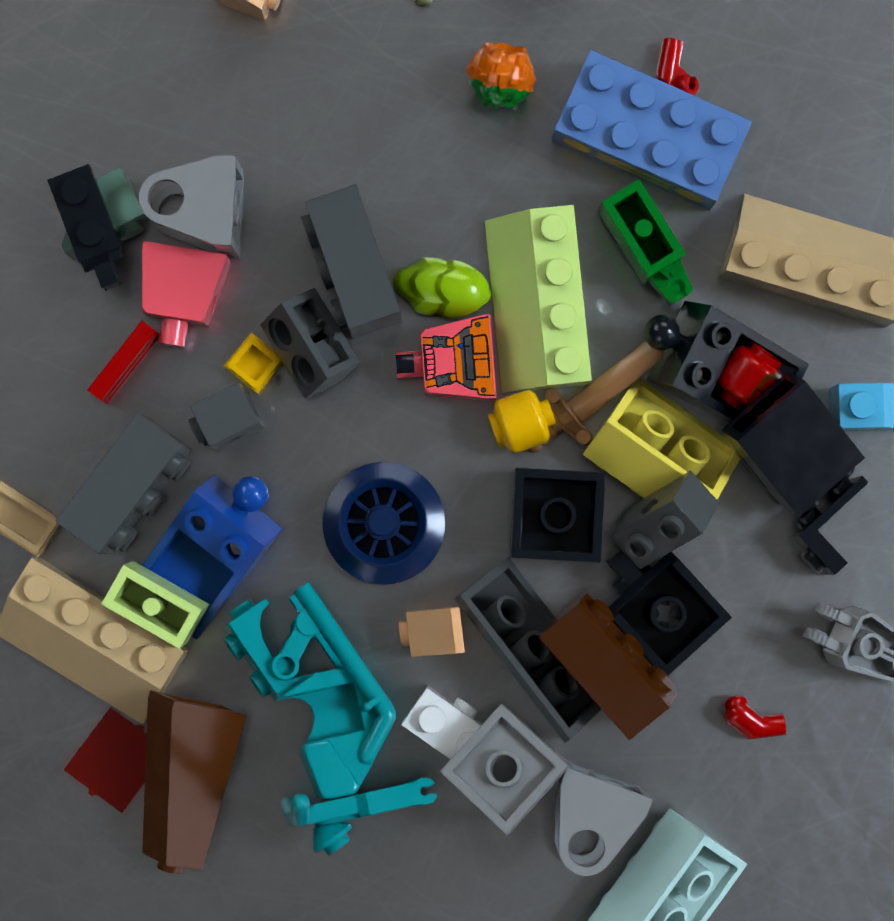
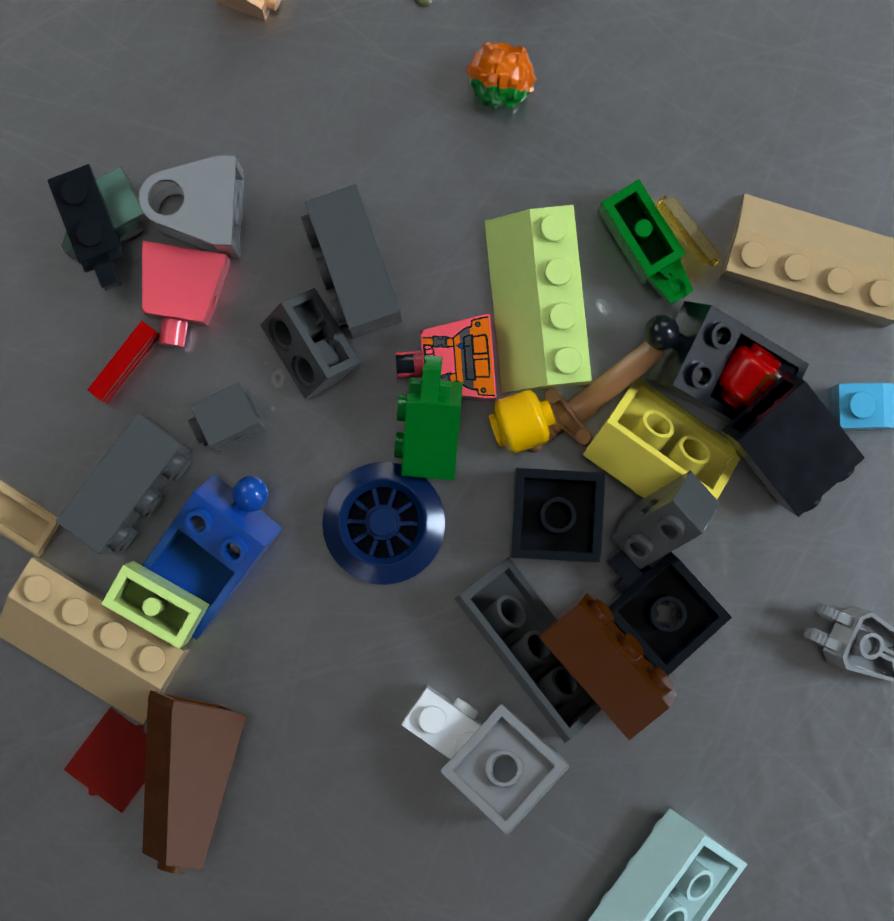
(254, 363): yellow tile -> none
(348, 716): teal piece -> none
(431, 424): none -> green hinge
(432, 632): light nougat slope -> none
(442, 287): lime arm -> none
(596, 804): light grey hose -> none
(651, 130): medium blue brick -> none
(670, 69): red arm -> none
(688, 230): none -> clear yellow piece
(749, 723): red arm -> none
(817, 550): black bracket -> none

